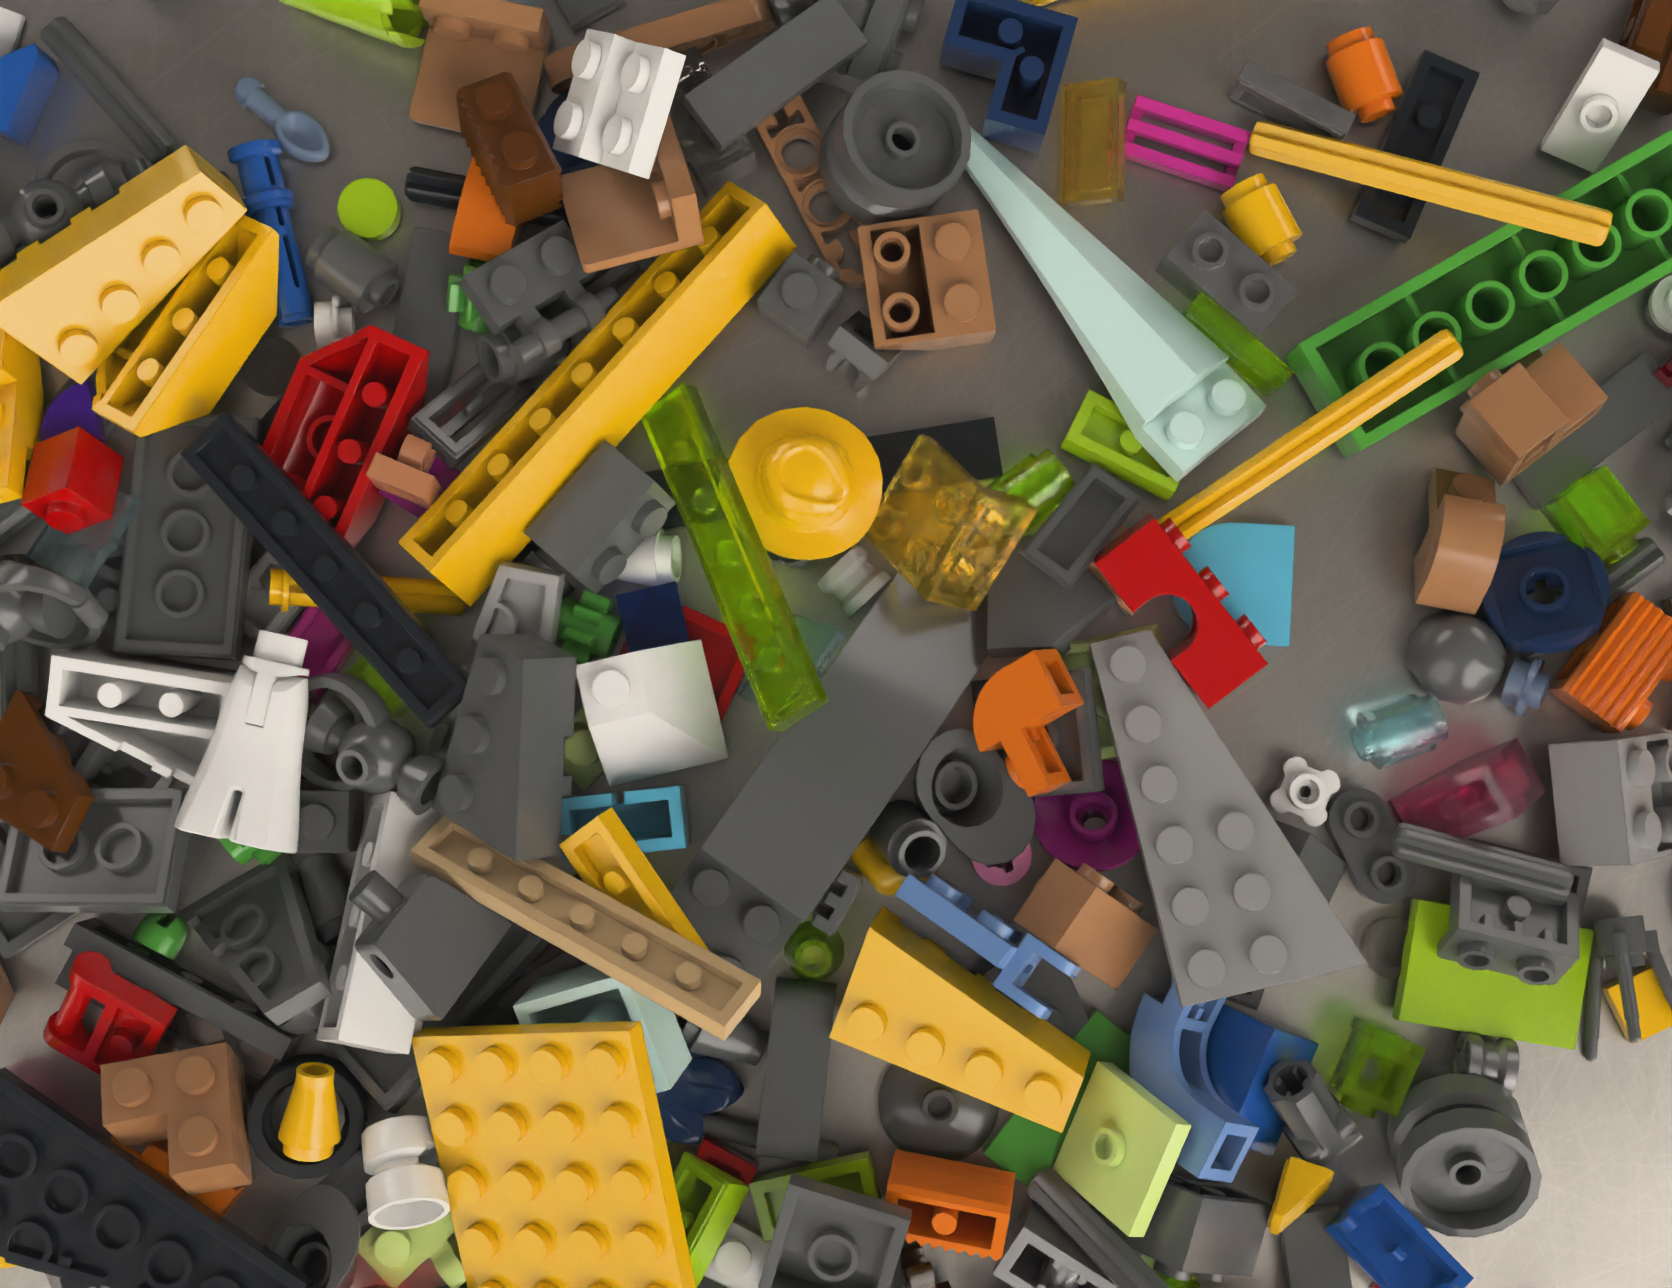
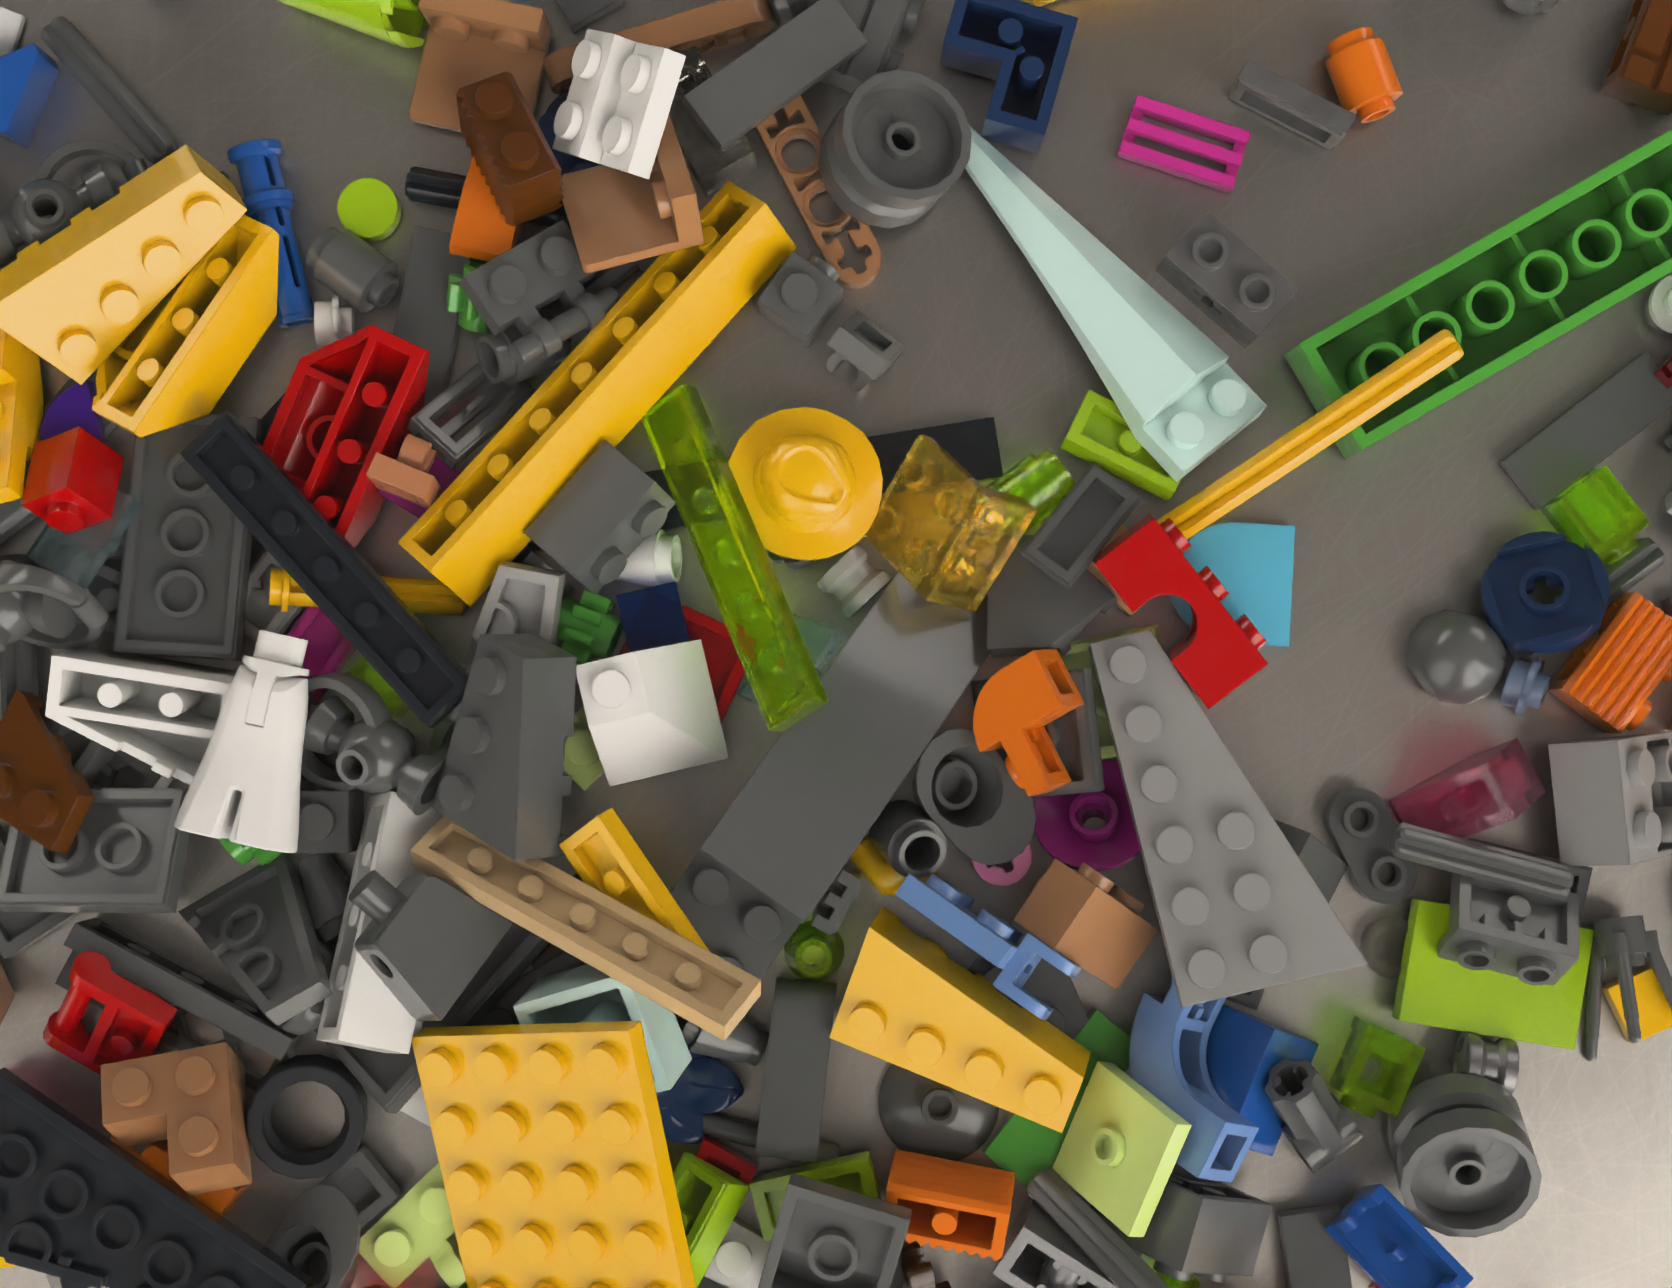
(158, 937): bright green hinge -> none
(271, 366): clear smoke tile -> none
(296, 130): sand blue piece -> none
(311, 1116): yellow cone -> none
(406, 1179): white wheel -> none
(651, 815): medium azure piece -> none
(927, 282): medium nougat slope -> none
(1093, 142): clear yellow tile -> none
(1245, 352): clear neon green tile -> none
(1261, 219): yellow brick -> none
(1295, 776): white plate -> none
(1298, 1190): yellow slope -> none
(1399, 730): clear light blue brick -> none
(1420, 131): black plate -> none
(1431, 183): yellow axle -> none
(1461, 542): medium nougat brick -> none
(1527, 411): medium nougat brick -> none
(1600, 105): white plate -> none

